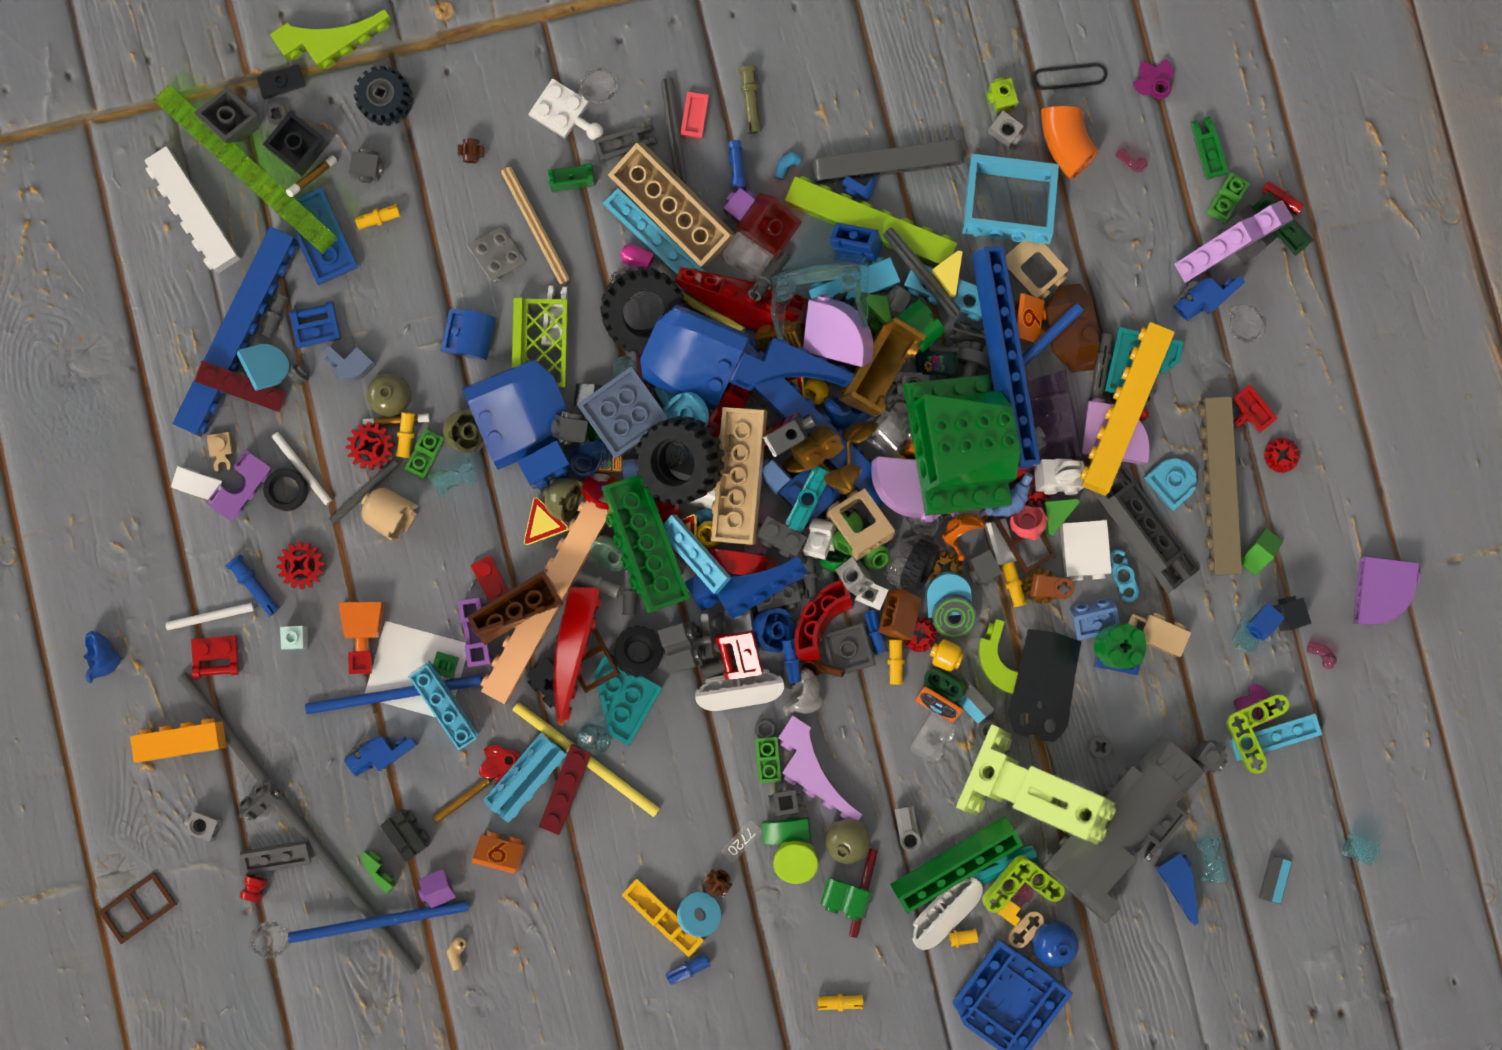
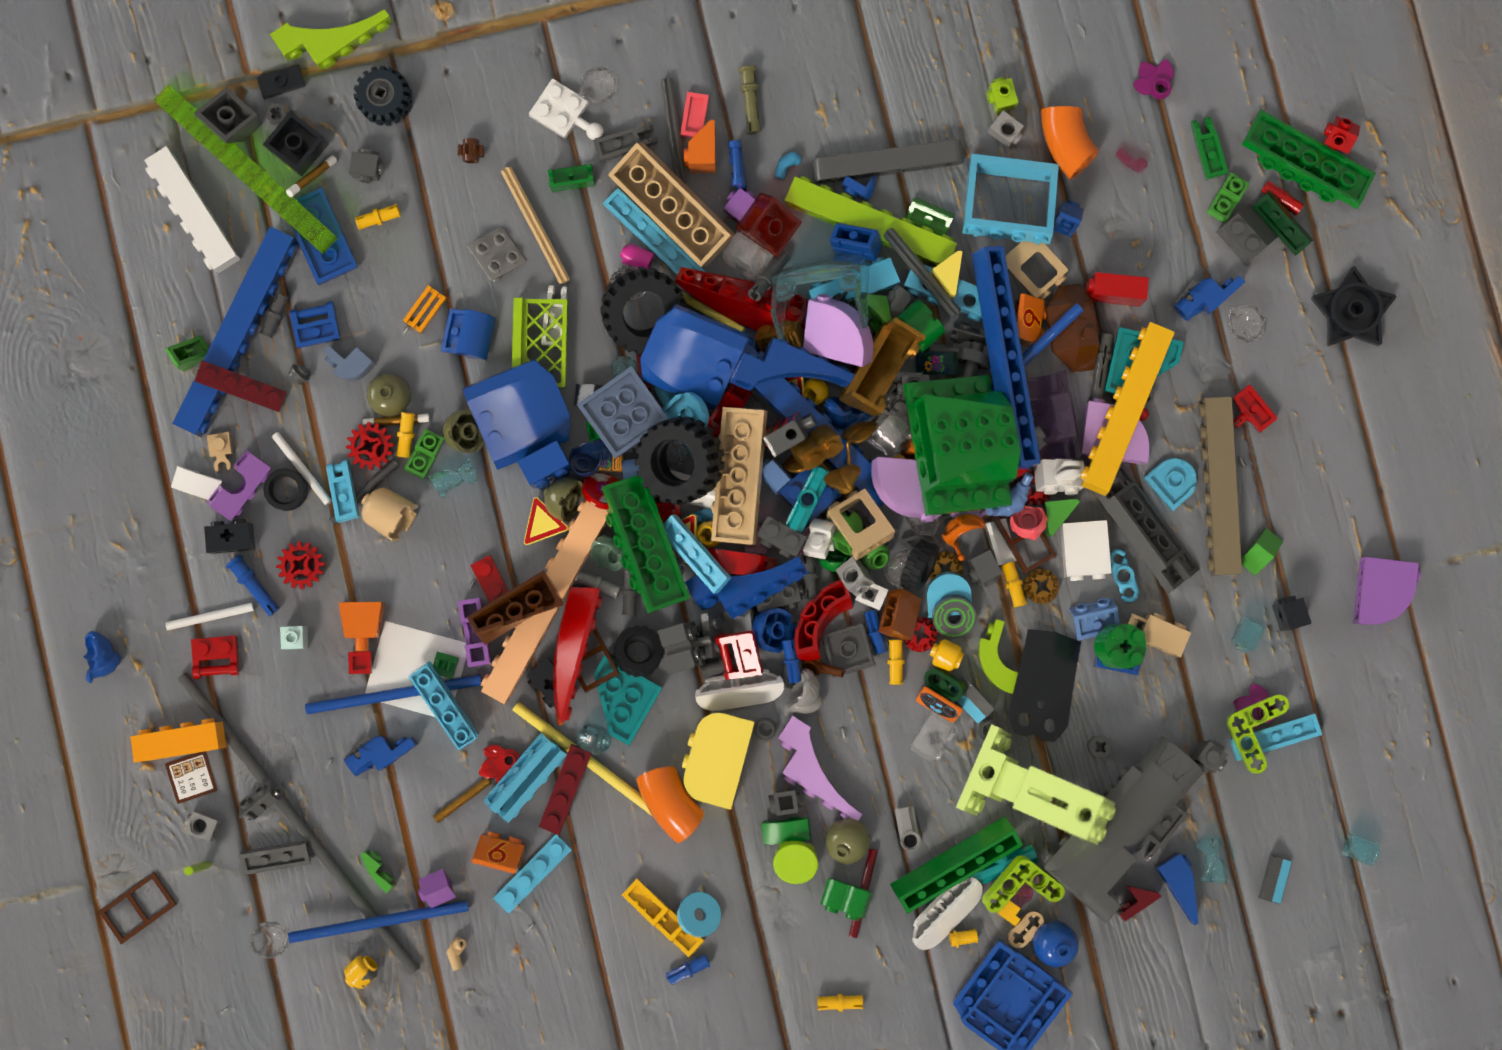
(188, 353): none -> bright green slope
(191, 777): none -> sticker
(195, 868): none -> lime bar
(217, 542): none -> black brick
(253, 887): red wheel -> none
(264, 365): medium azure tile -> none
(342, 491): none -> medium azure plate
(360, 972): none -> yellow head
(405, 834): pearl dark grey brick -> none
(418, 303): none -> light orange tile
(532, 873): none -> medium azure plate
(569, 427): dark grey brick -> none
(670, 802): none -> orange brick
(701, 151): none -> orange slope
(716, 758): none -> light yellow brick
(717, 883): reddish brown gear -> none
(741, 841): clear sticker -> none
(768, 760): bright green slope -> none
(929, 215): none -> bright green slope
(1047, 587): dark orange piece -> none
(1068, 218): none -> blue slope
(1069, 85): black piece -> none
(1117, 289): none -> red brick
(1142, 899): none -> dark red slope
(1233, 240): lavender arch -> none
(1264, 622): blue brick -> none
(1283, 465): red gear -> none
(1307, 161): none -> green plate
(1325, 652): clear pink arm -> none
(1341, 134): none -> red brick
(1369, 307): none -> black plate

